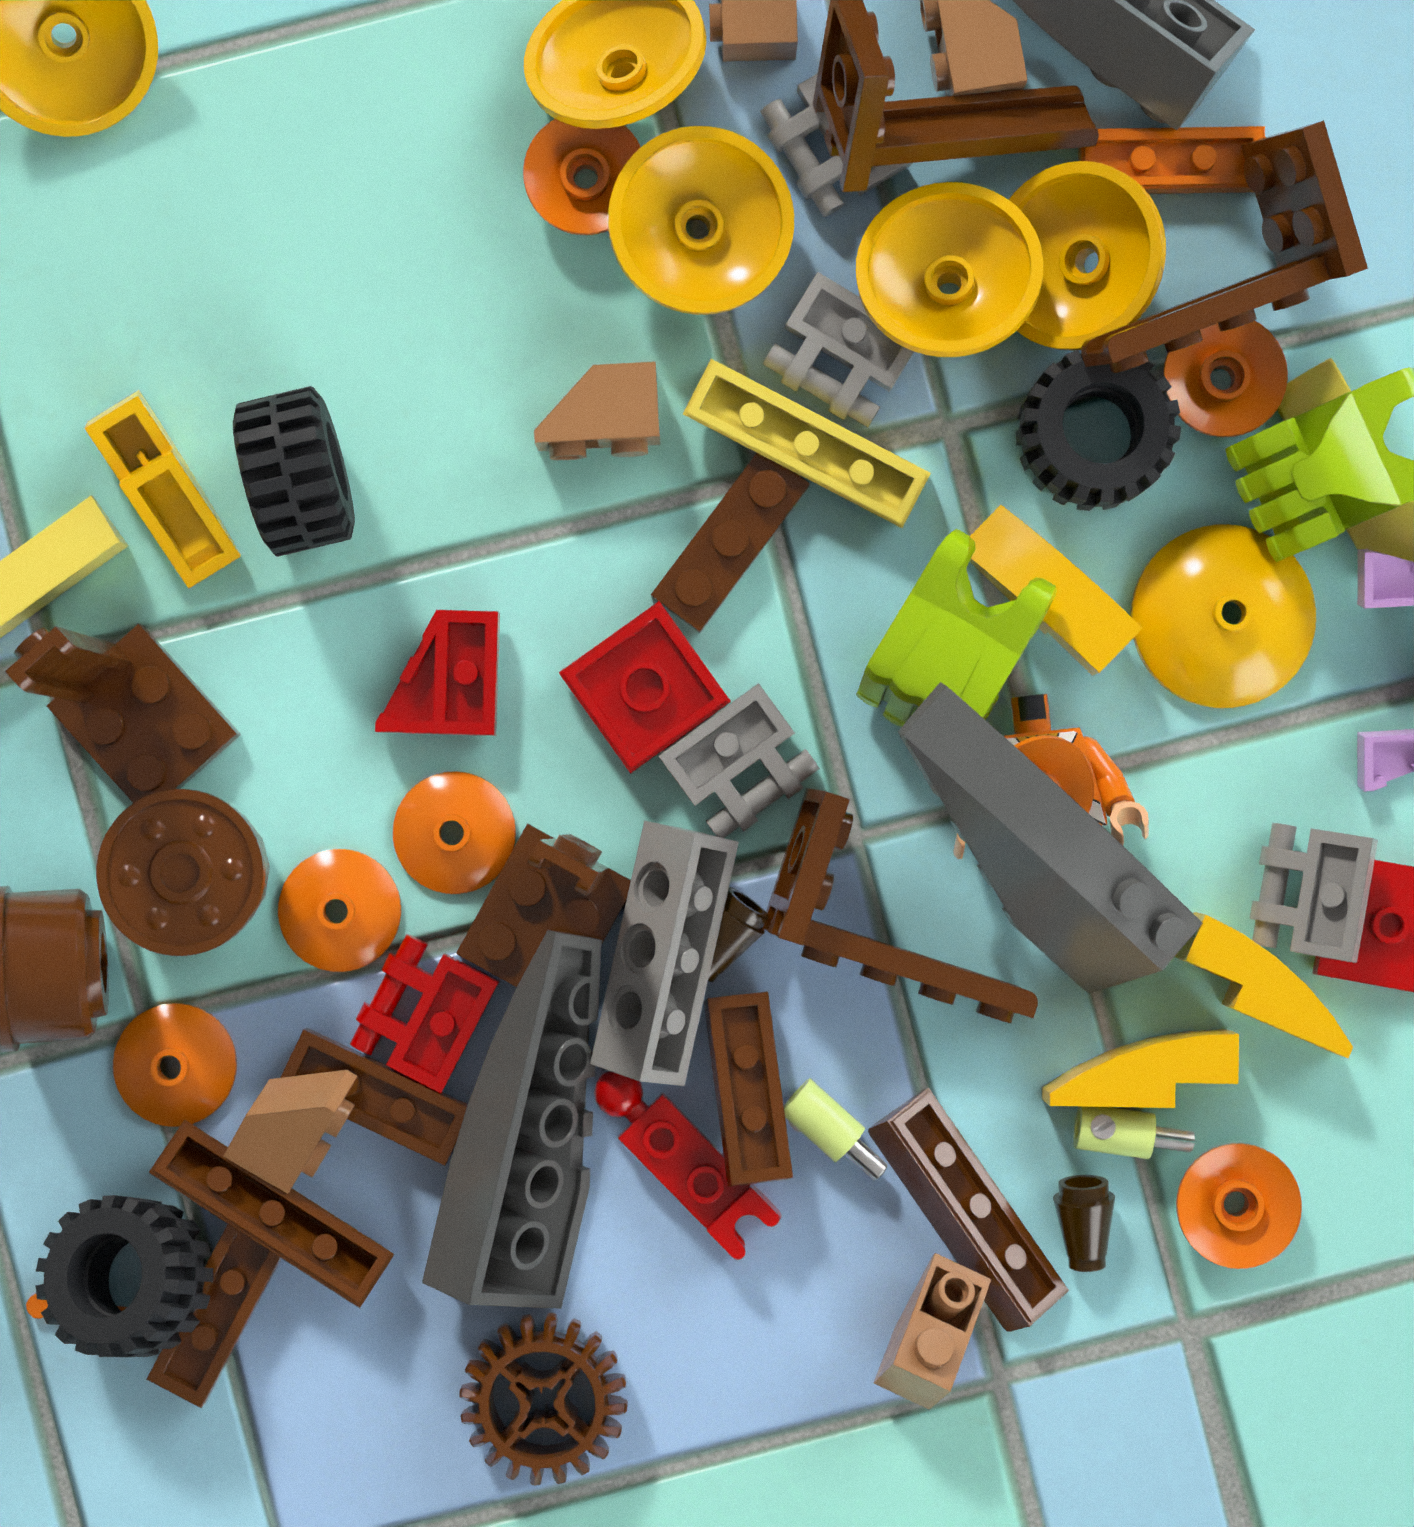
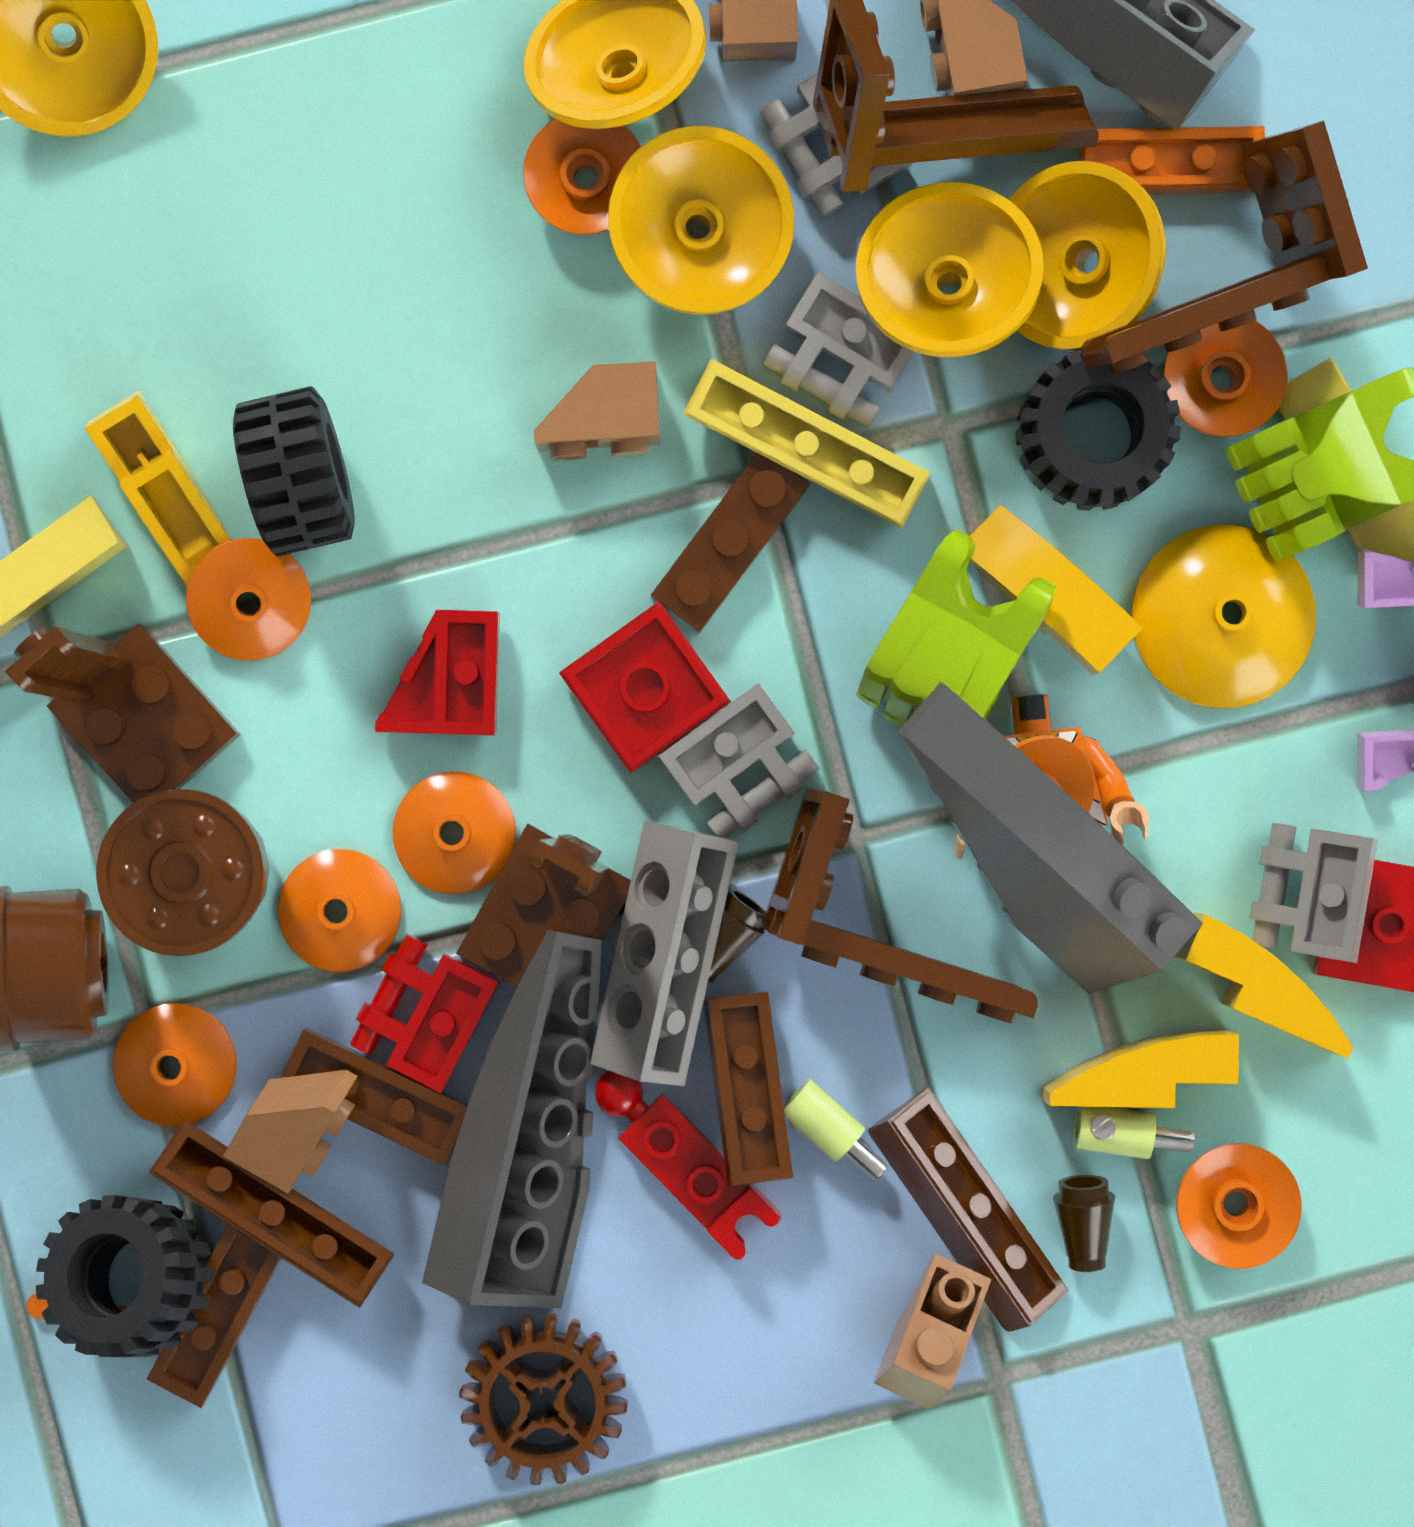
(248, 567): none -> orange dish

